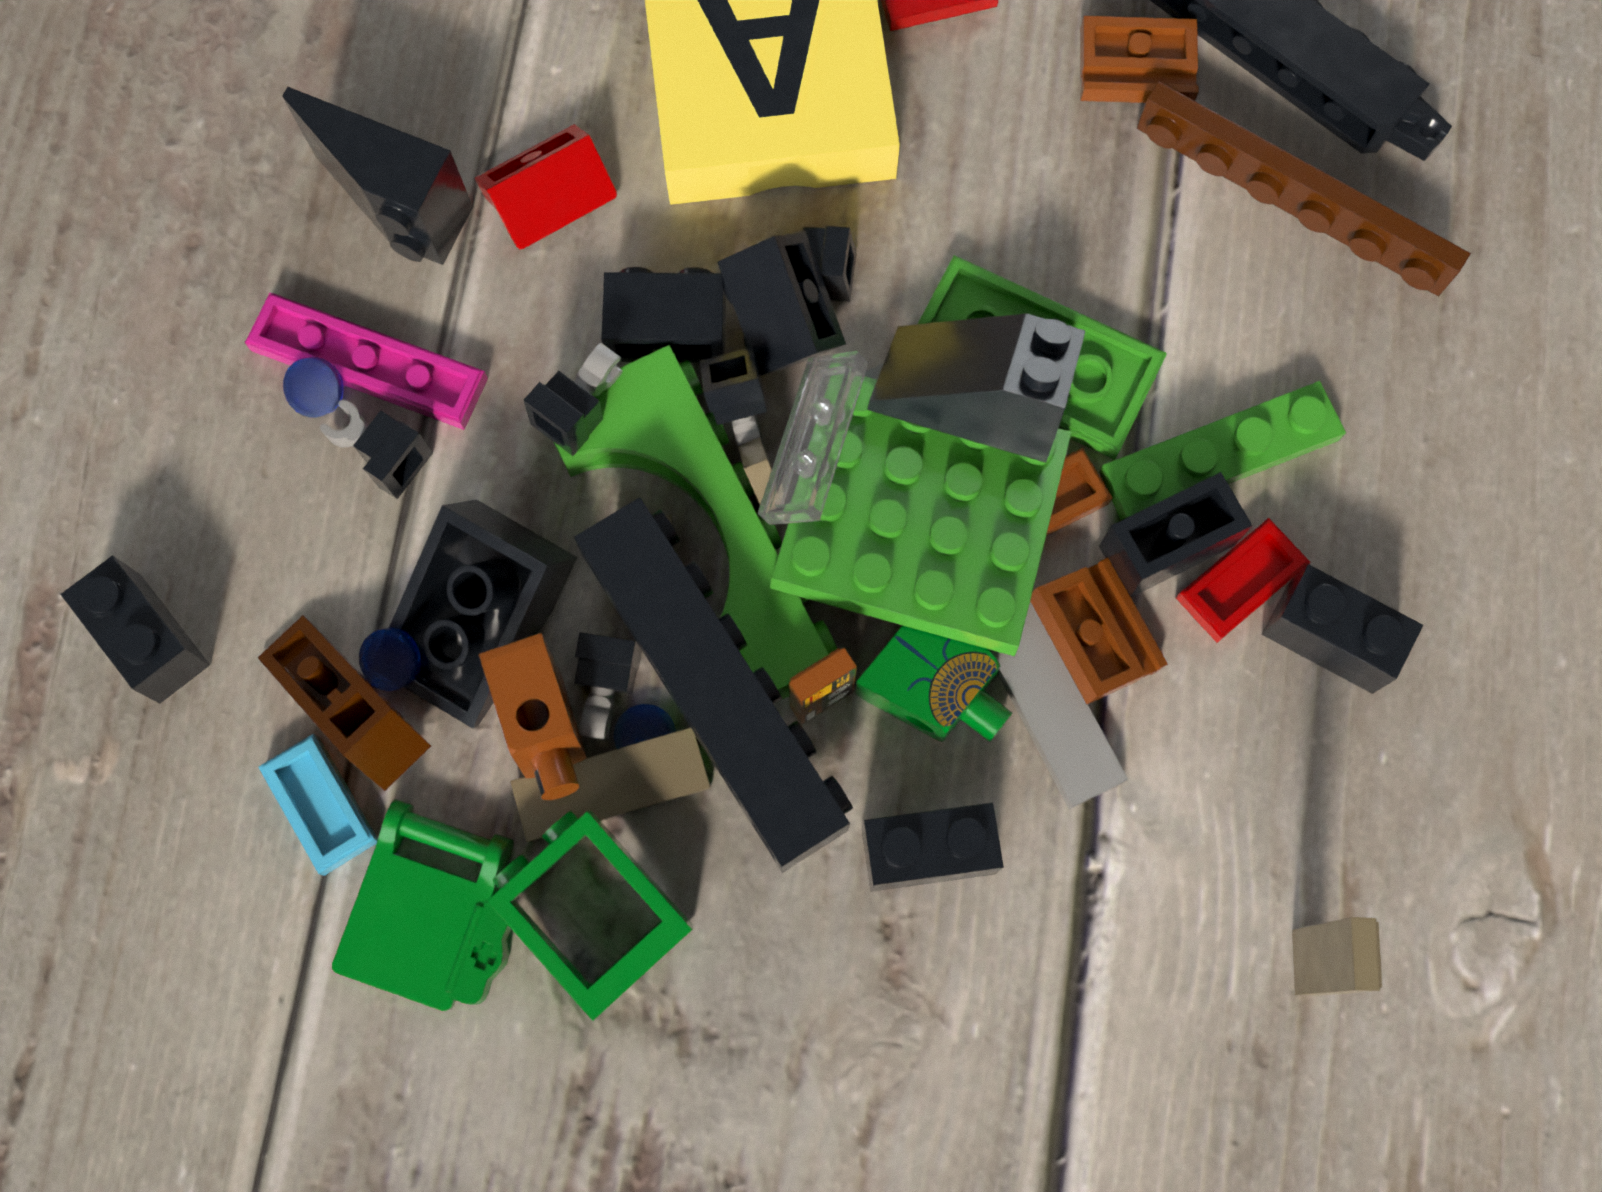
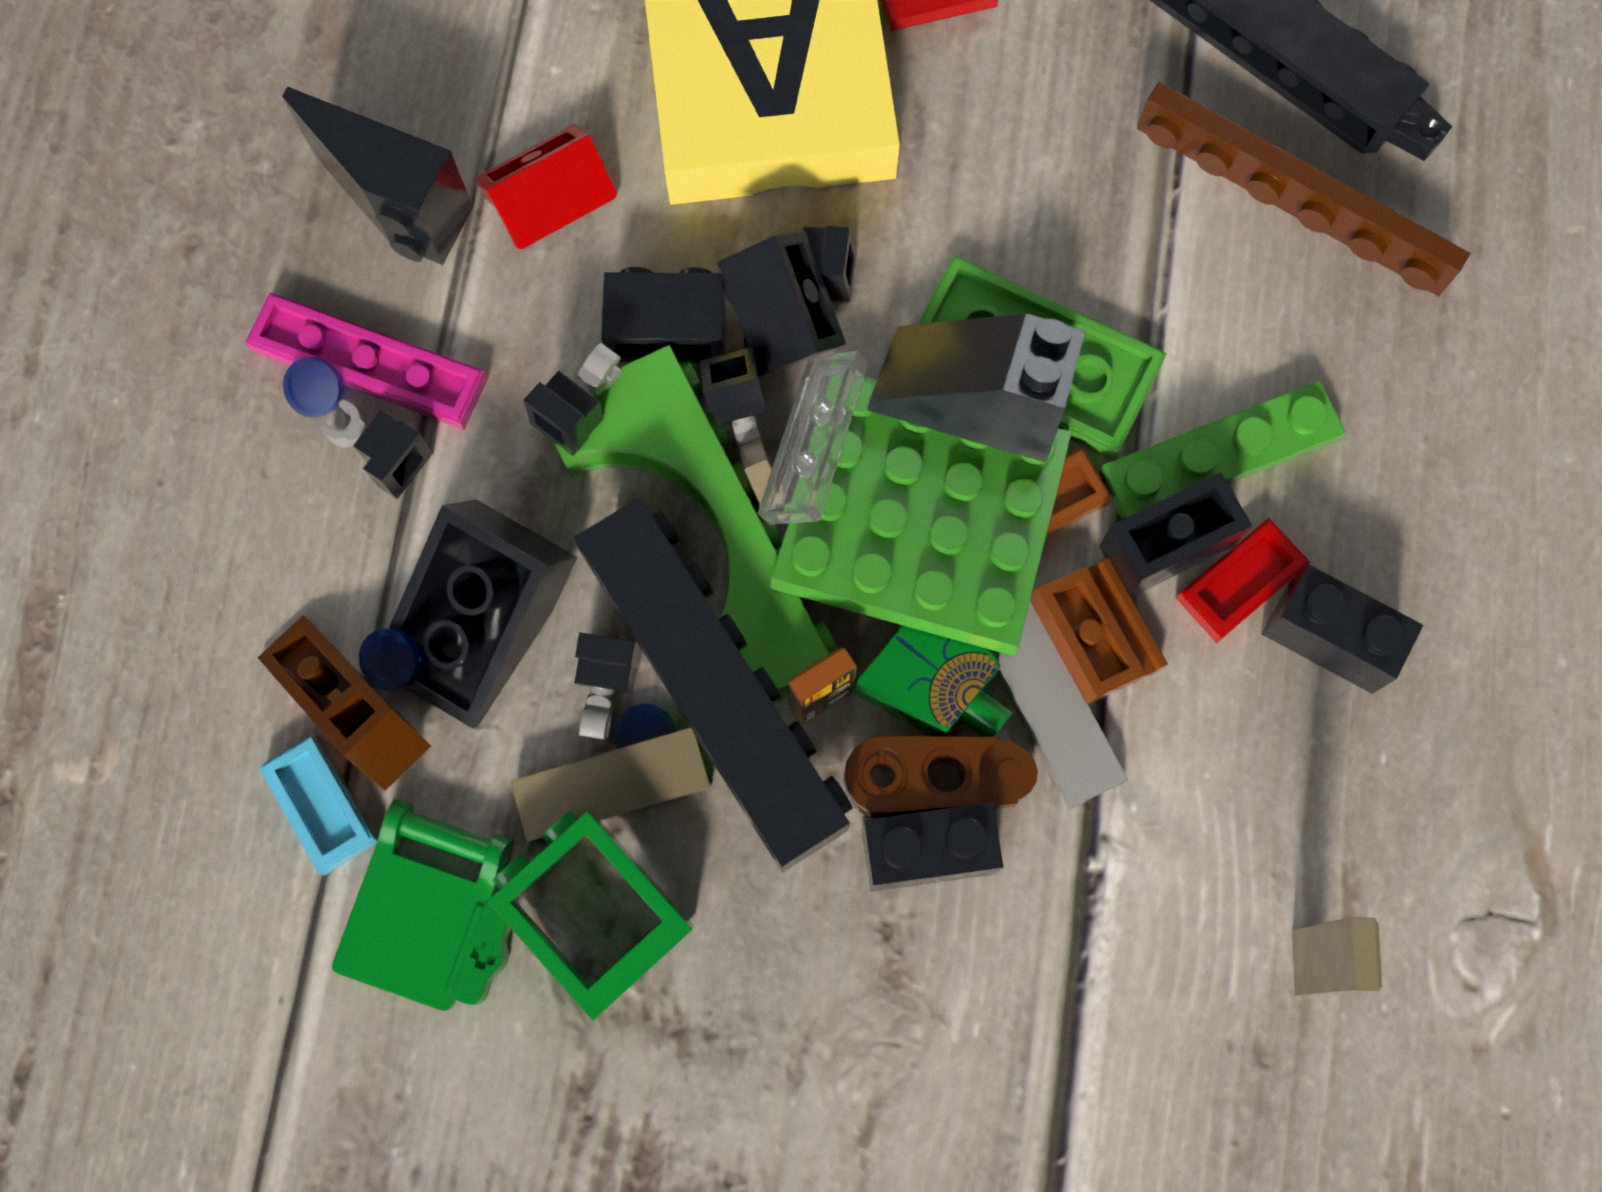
(135, 630): black brick -> none
(535, 714): dark orange torso -> none
(987, 767): none -> reddish brown piece
(1130, 55): dark orange plate -> none

